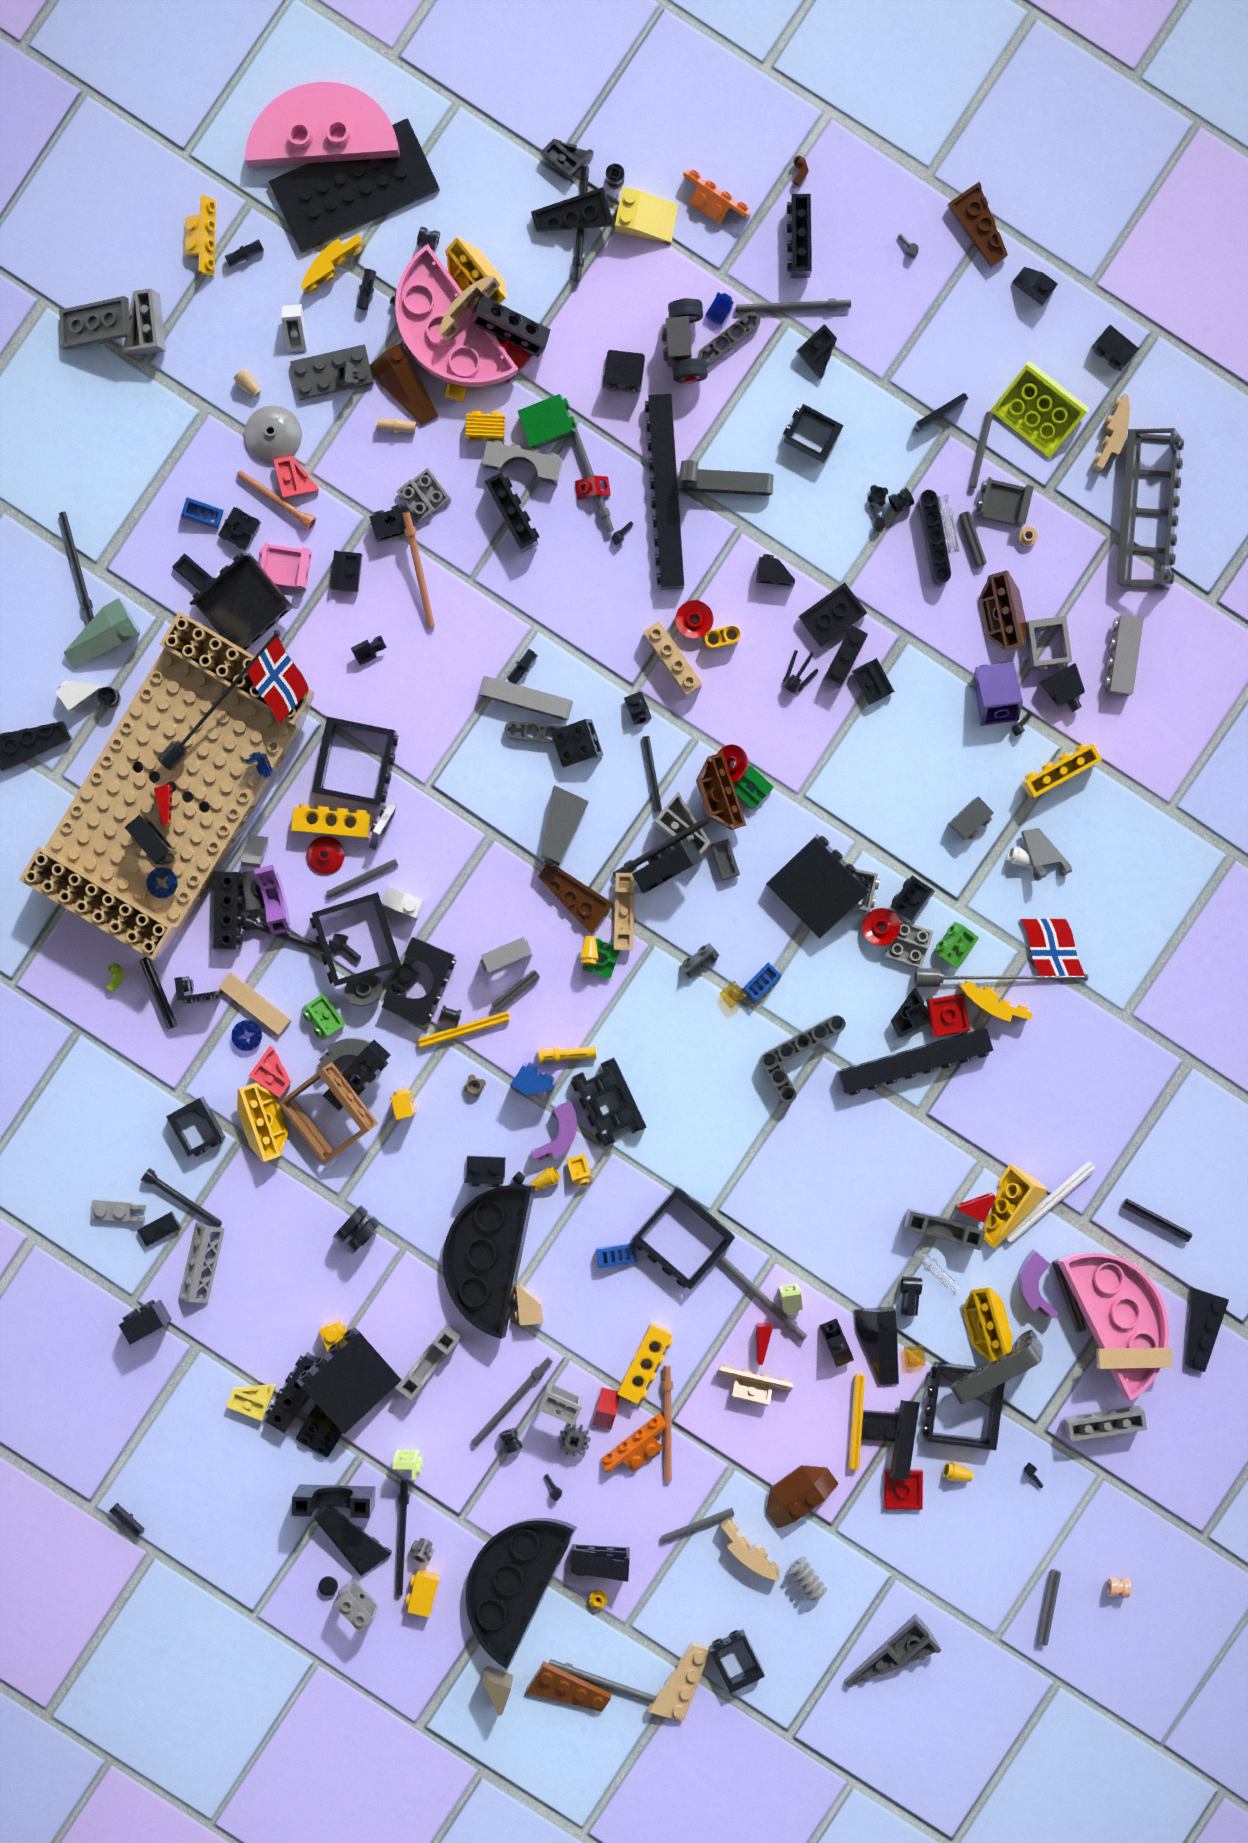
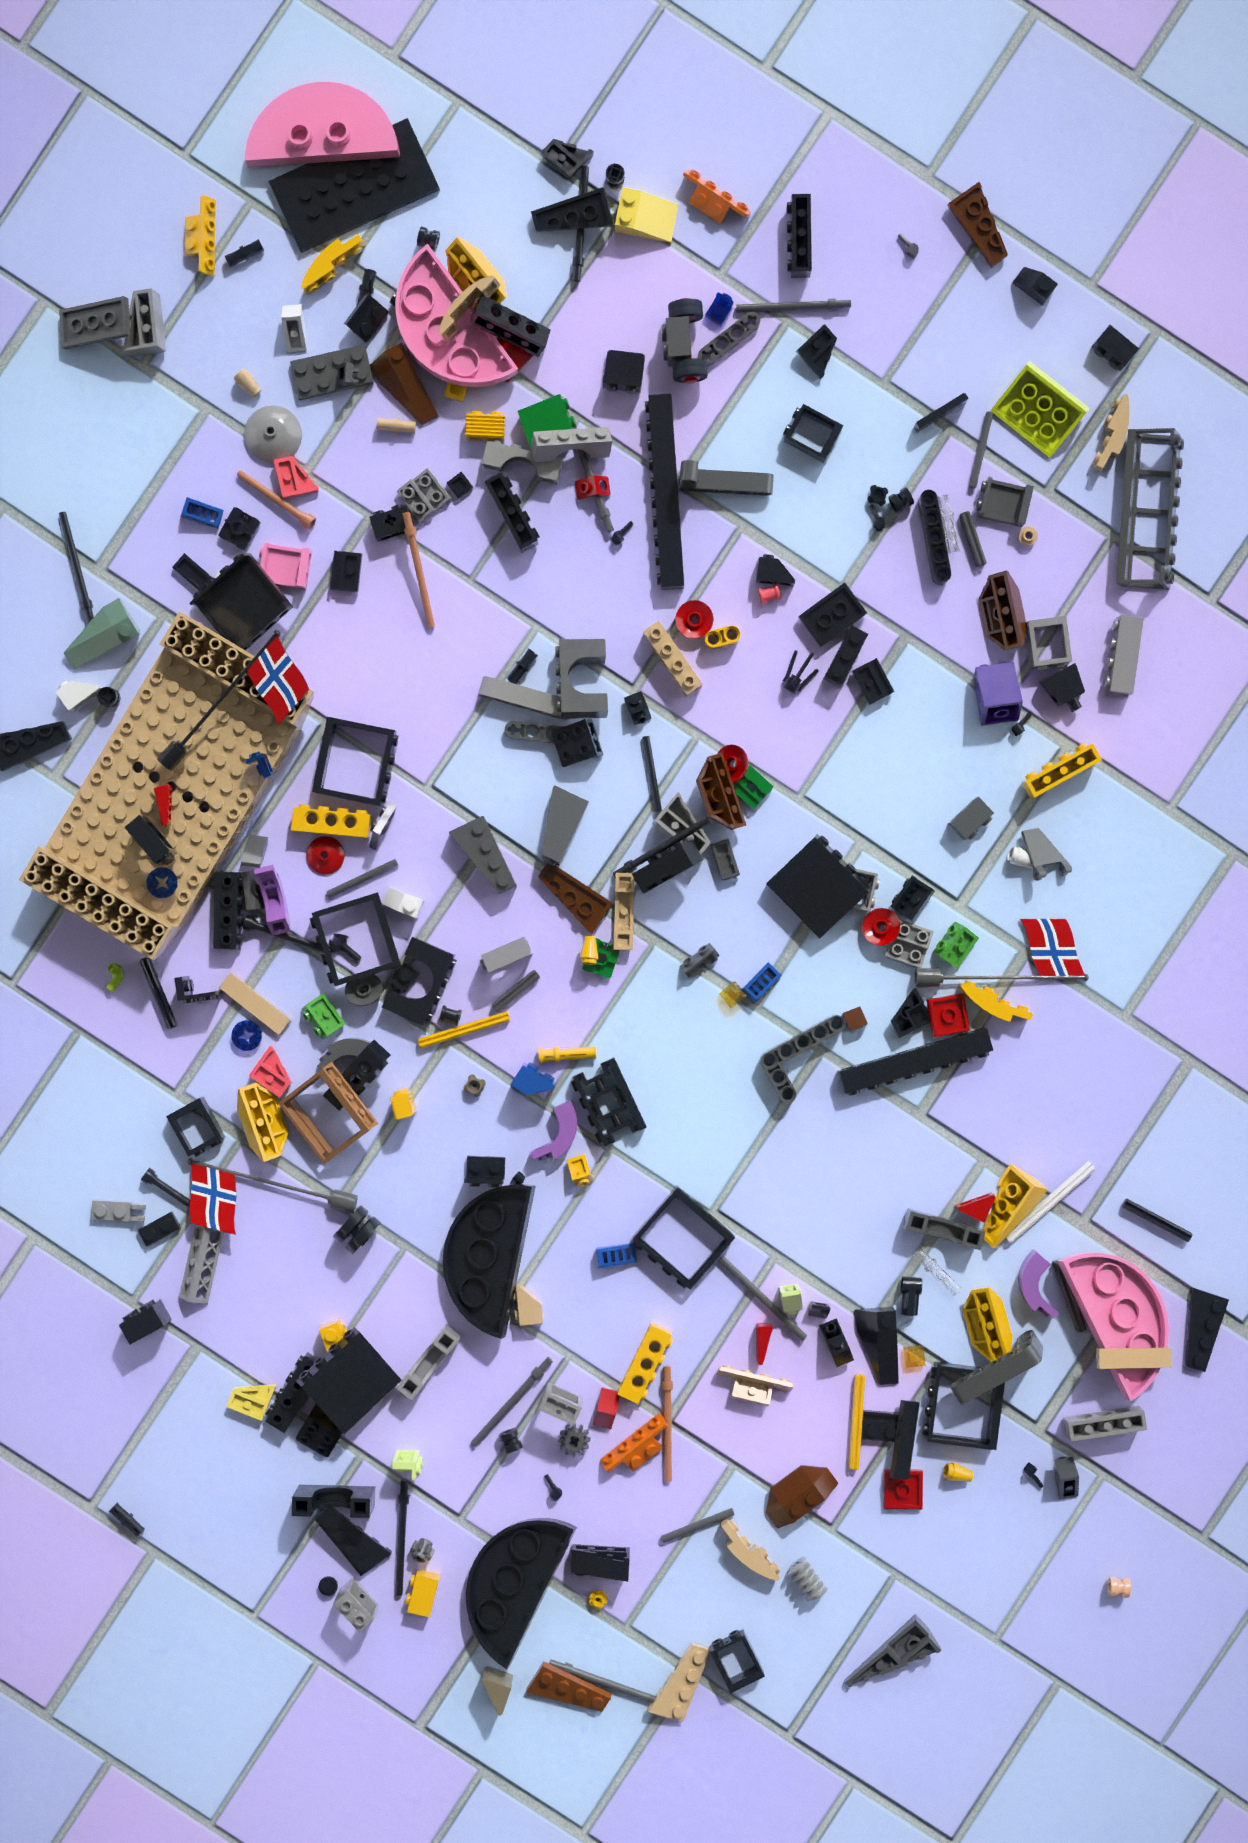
(216, 1195): none -> flag
(366, 317): none -> black plate
(366, 651): black plate -> none
(459, 485): none -> black tile
(481, 847): none -> dark grey wedge
(546, 1179): yellow cone -> none
(549, 444): none -> light grey arch
(572, 702): none -> dark grey arch
(769, 594): none -> coral bush
(801, 169): reddish brown arm -> none
(819, 1309): none -> black slope
(855, 1018): none -> reddish brown slope
(1049, 1607): dark grey axle -> none
(1066, 1477): none -> black slope

